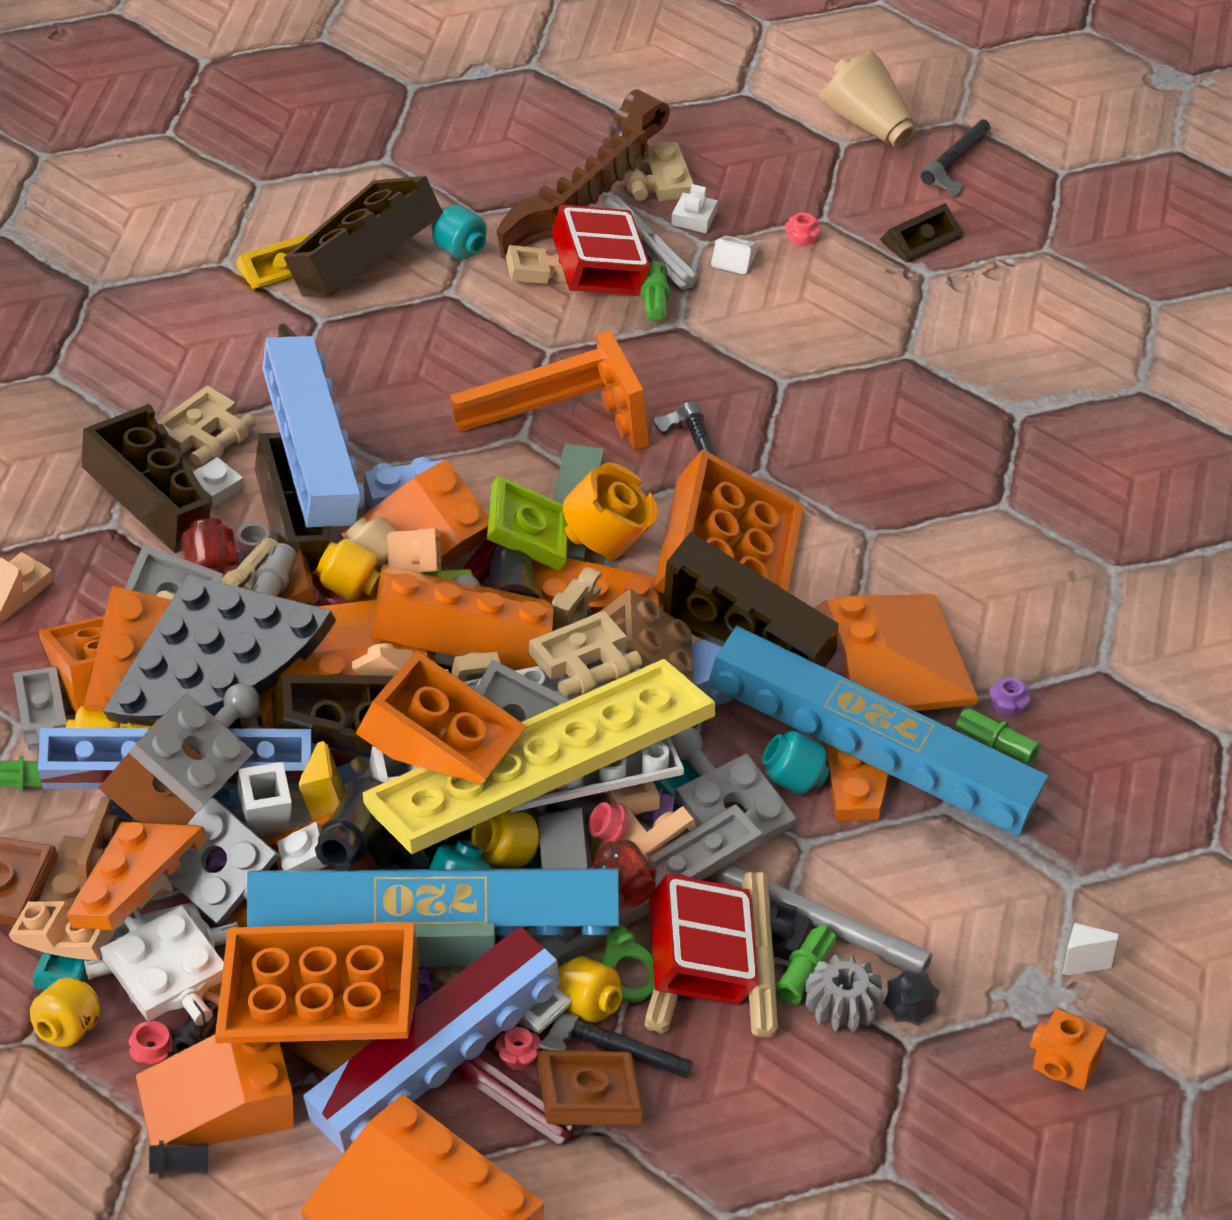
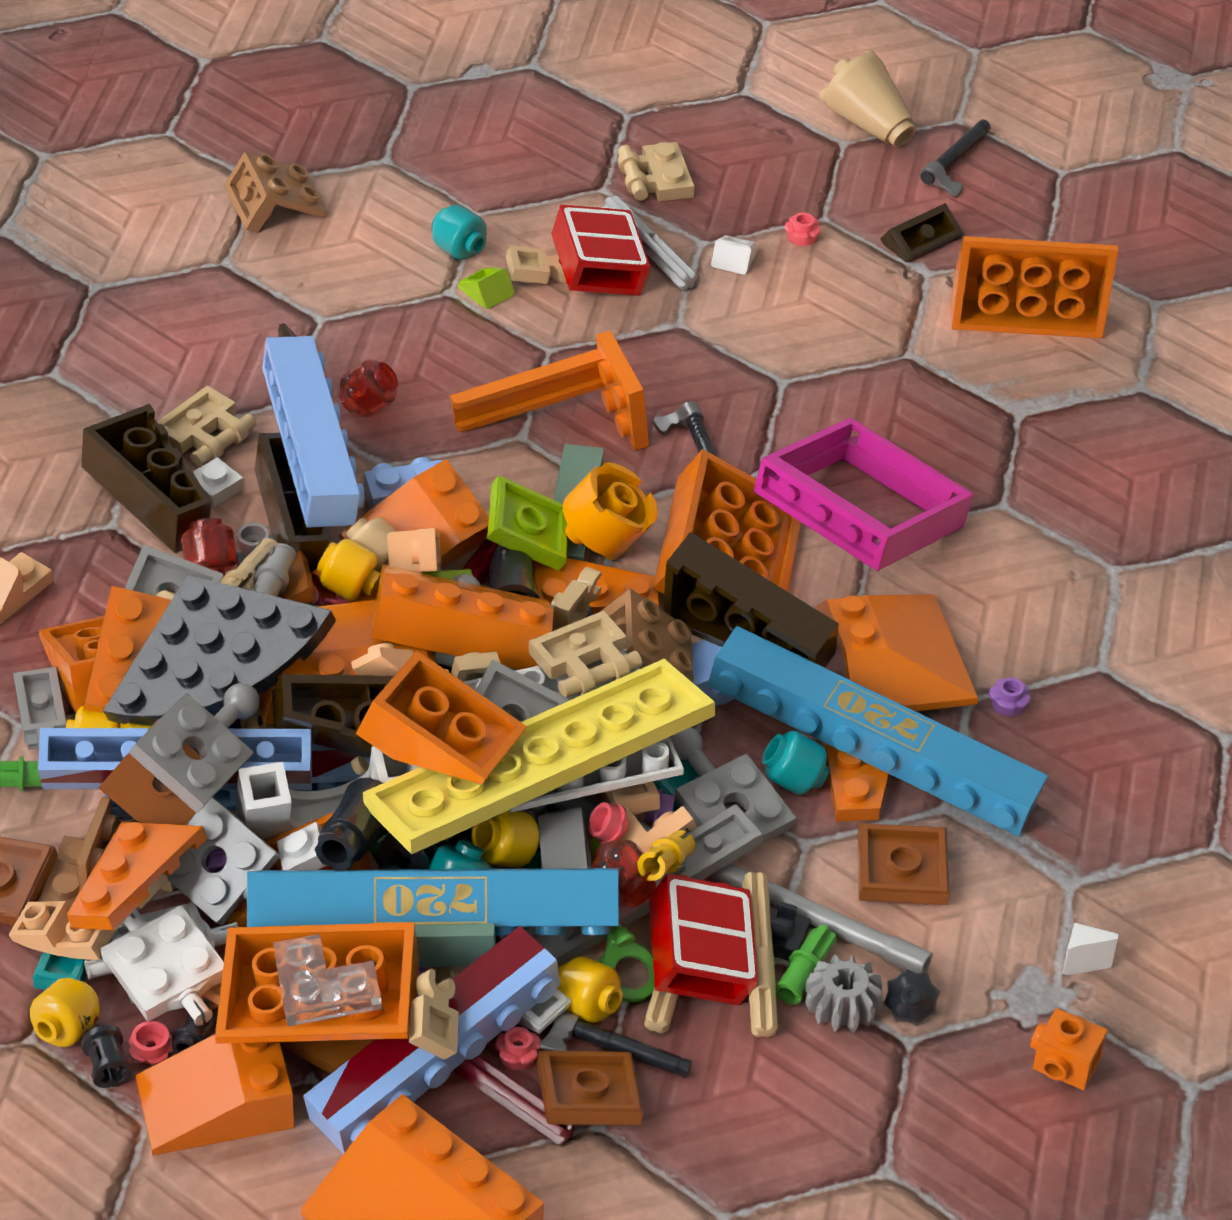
(107, 1056): none -> black bush
(178, 1159): black pin -> none
(263, 182): none -> medium nougat bracket
(267, 264): yellow slope -> none
(321, 783): yellow slope -> none
(321, 993): none -> clear plate
(362, 233): dark brown wedge -> none
(368, 387): none -> clear red head
(431, 1019): none -> tan plate
(488, 286): none -> lime slope
(535, 217): reddish brown piece -> none
(655, 292): bright green axle -> none
(666, 855): none -> yellow pin
(695, 210): white tile -> none
(786, 484): none -> dark pink window
(903, 864): none -> dark orange plate
(998, 736): bright green axle -> none
(1032, 287): none -> orange slope

